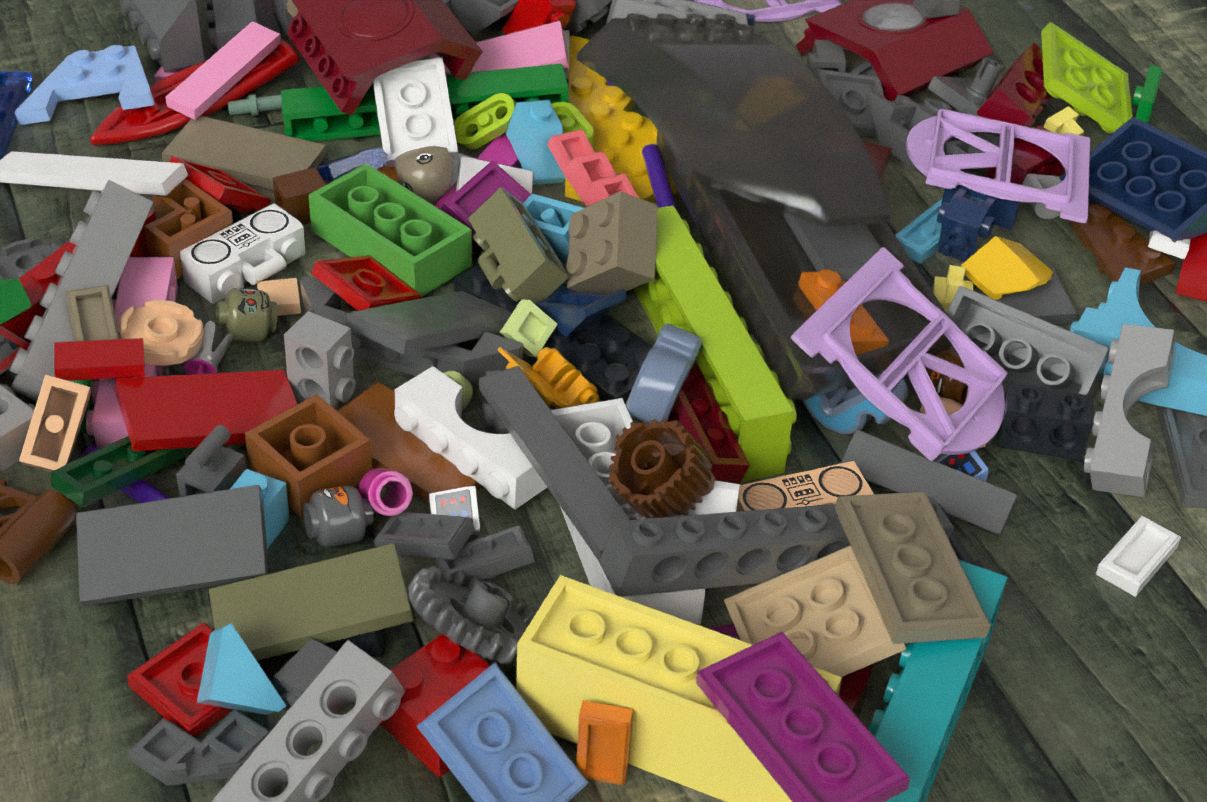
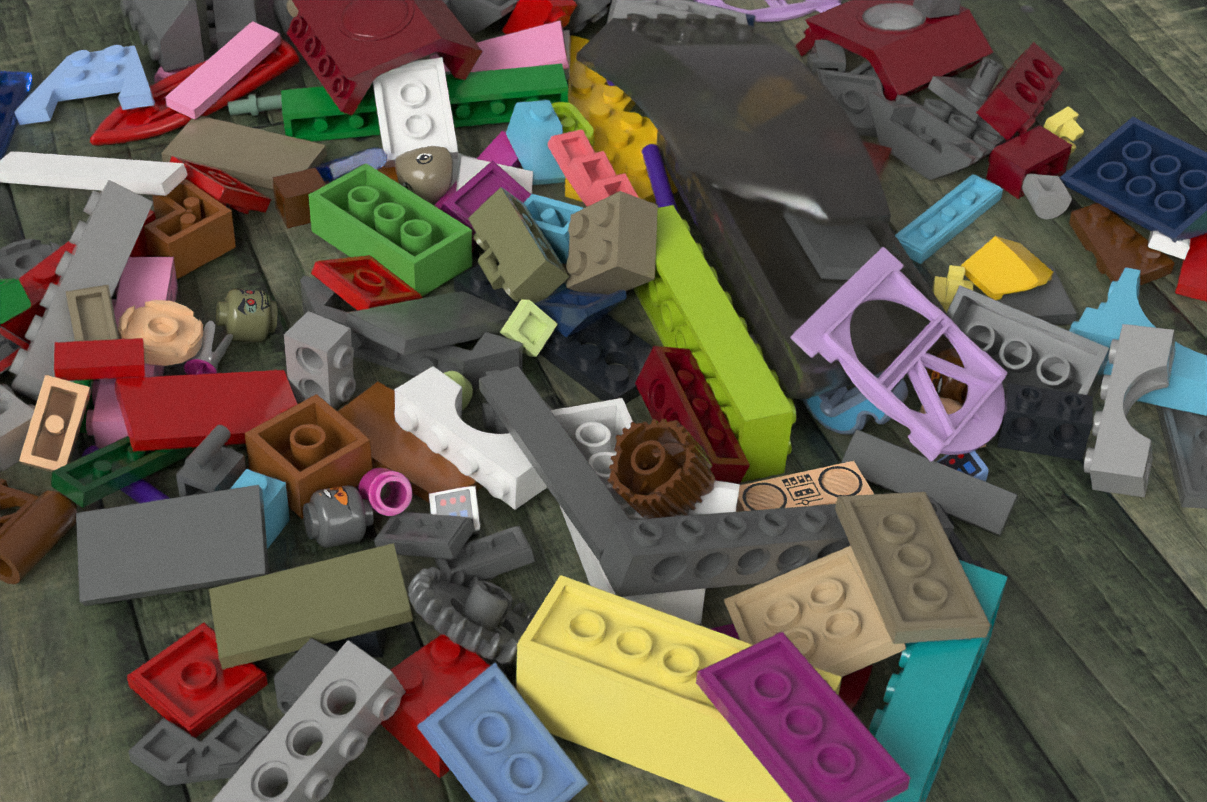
(234, 677): medium azure slope -> none
(243, 253): white piece -> none
(284, 293): light nougat tile -> none
(485, 118): lime plate -> none
(555, 379): light orange hinge -> none
(604, 742): orange tile -> none
(663, 374): sand blue animal -> none
(863, 329): orange plate -> none
(926, 152): lavender window -> none
(968, 221): dark blue tile -> none
(1085, 79): lime plate -> none
(1138, 556): white tile -> none
(1145, 95): green plate -> none

